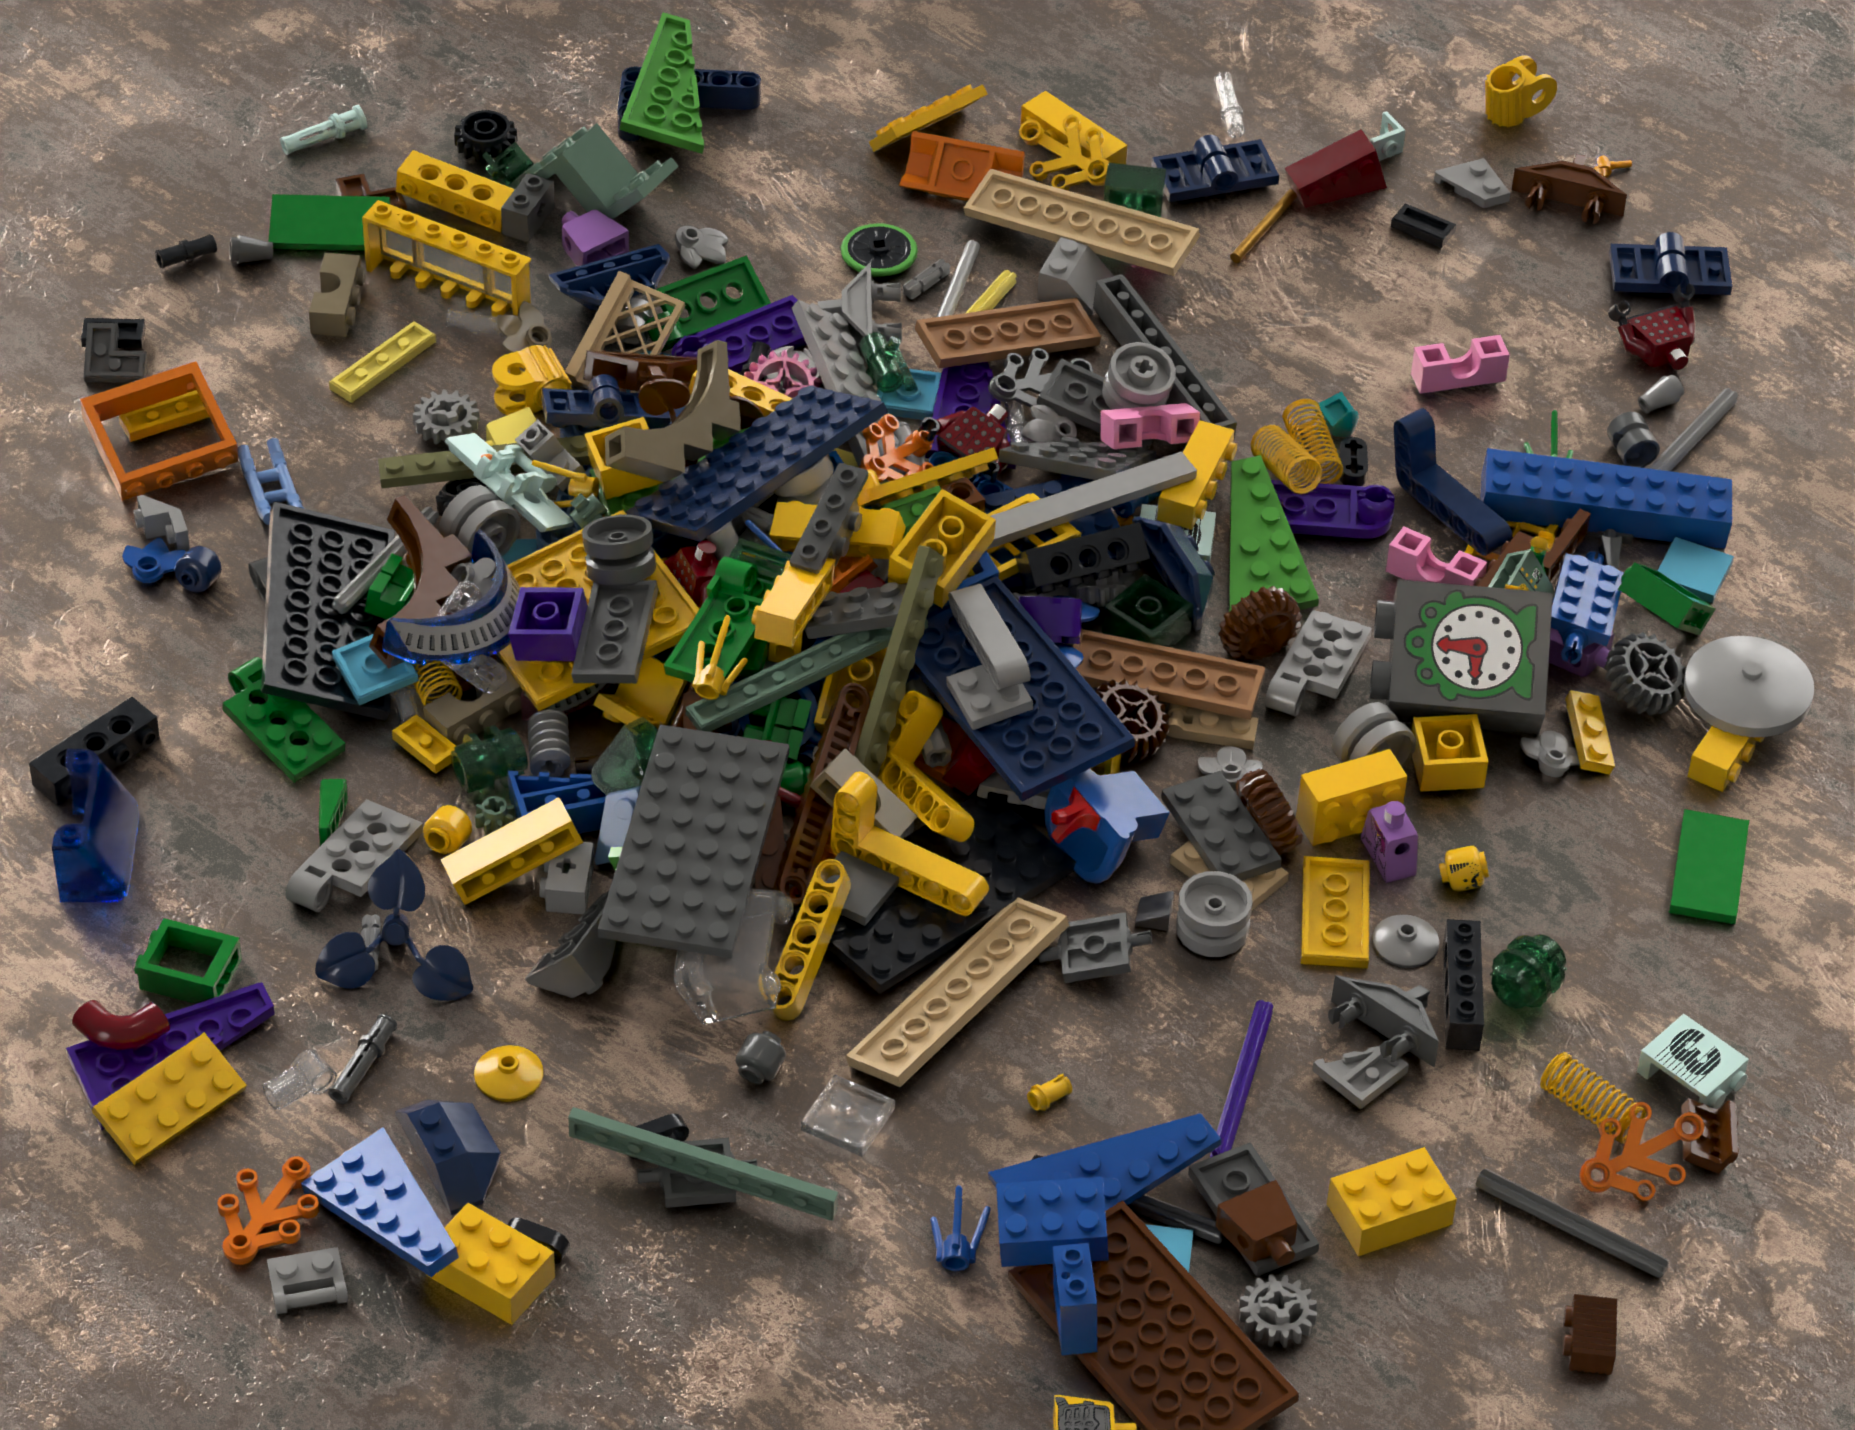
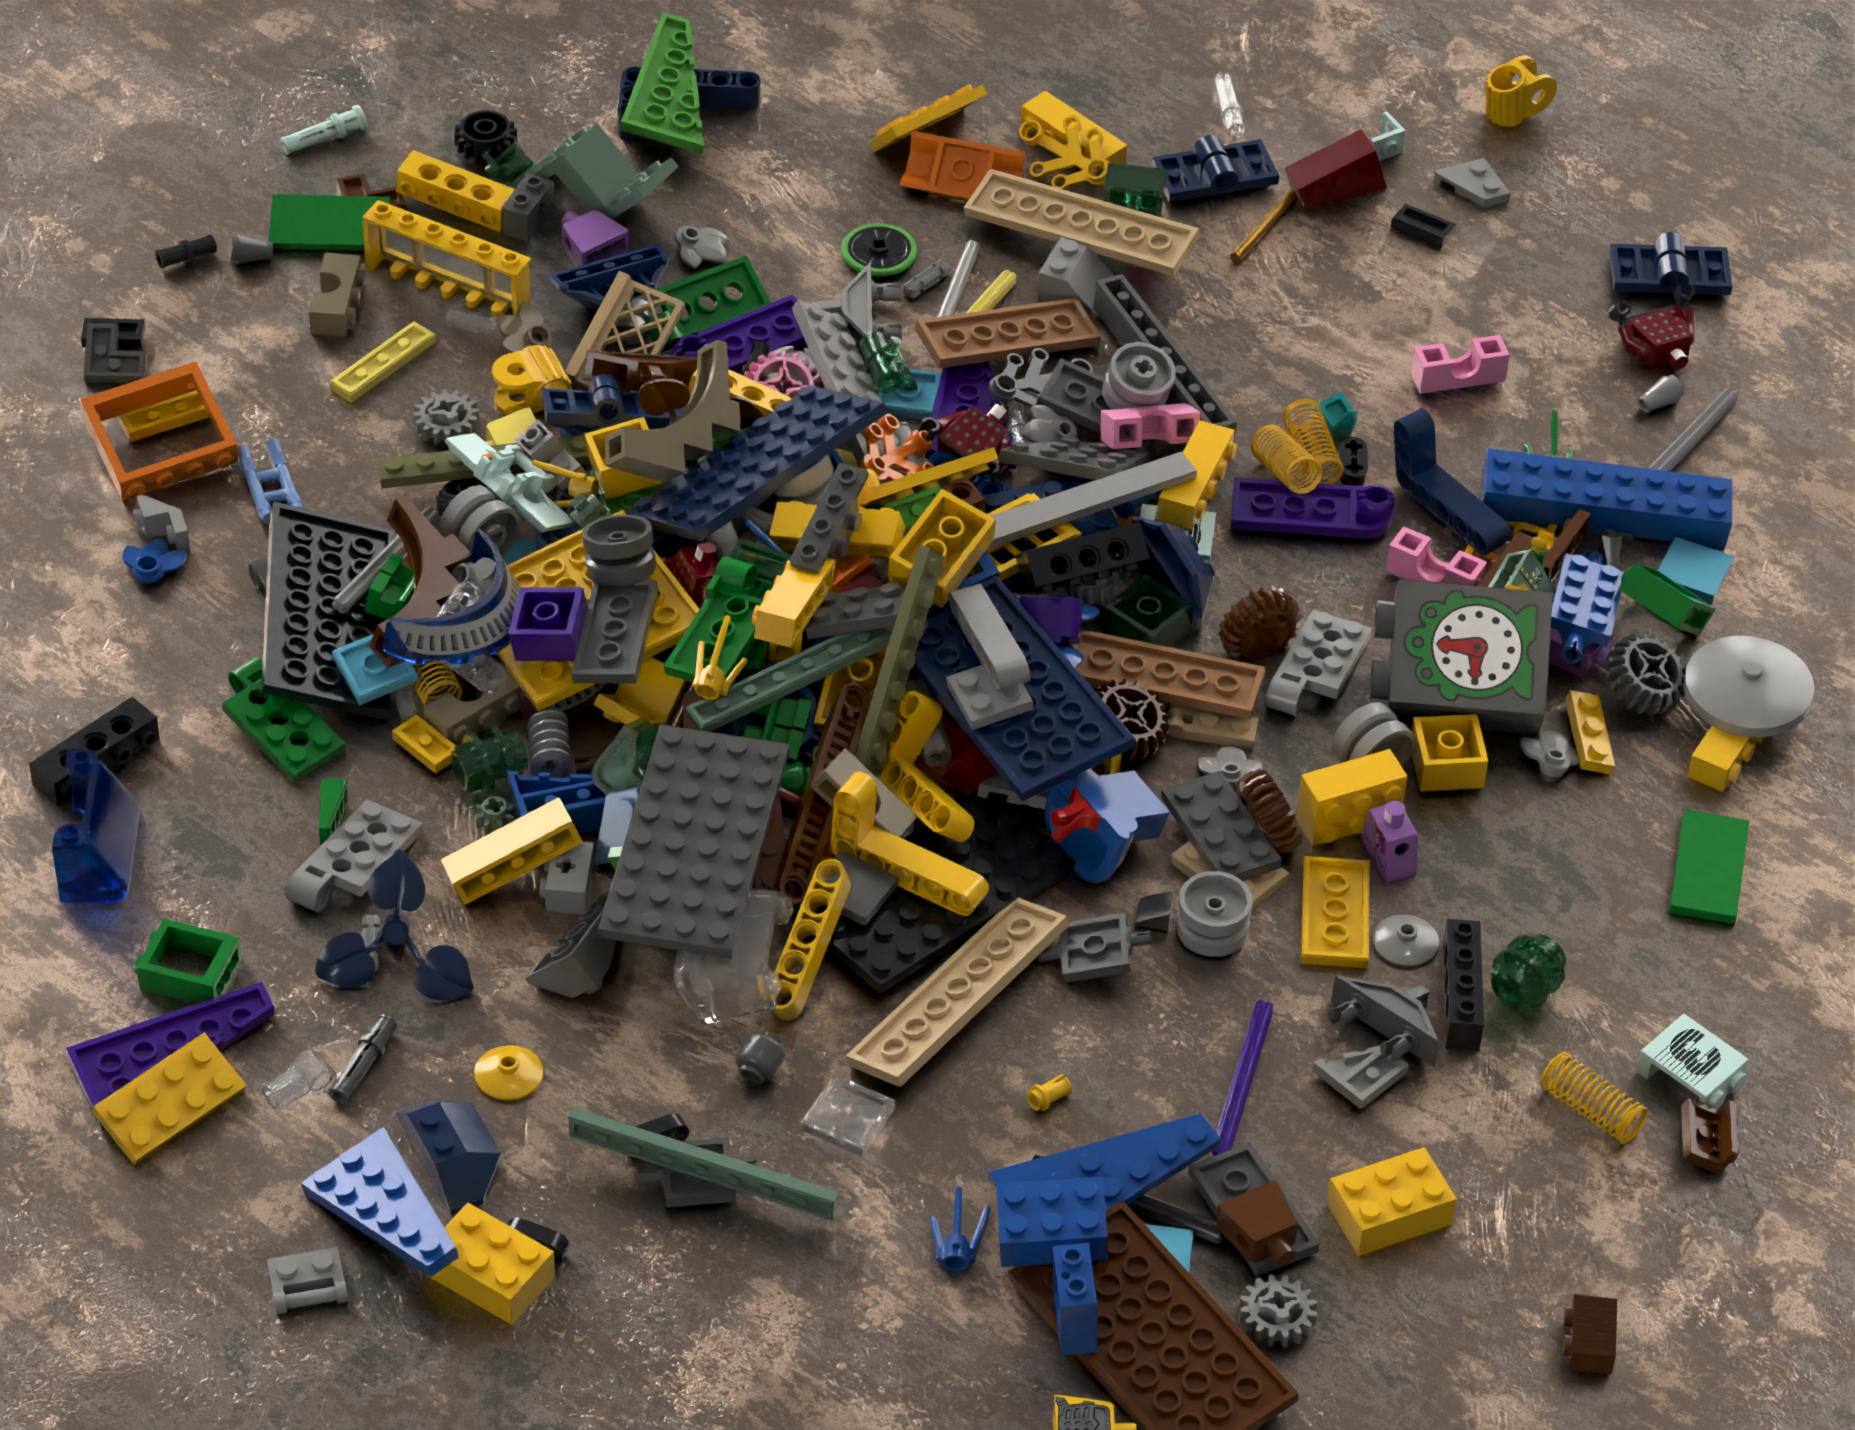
(120, 1031): dark red cylinder -> none
(198, 569): dark blue head -> none
(266, 1213): orange plant -> none
(447, 829): yellow head -> none
(1261, 539): bright green wing -> none
(1464, 868): yellow head -> none
(1570, 184): reddish brown connector -> none
(1572, 1223): dark grey axle -> none
(1605, 166): light orange hand -> none
(1633, 440): dark grey wheel -> none
(1635, 1154): orange plant -> none

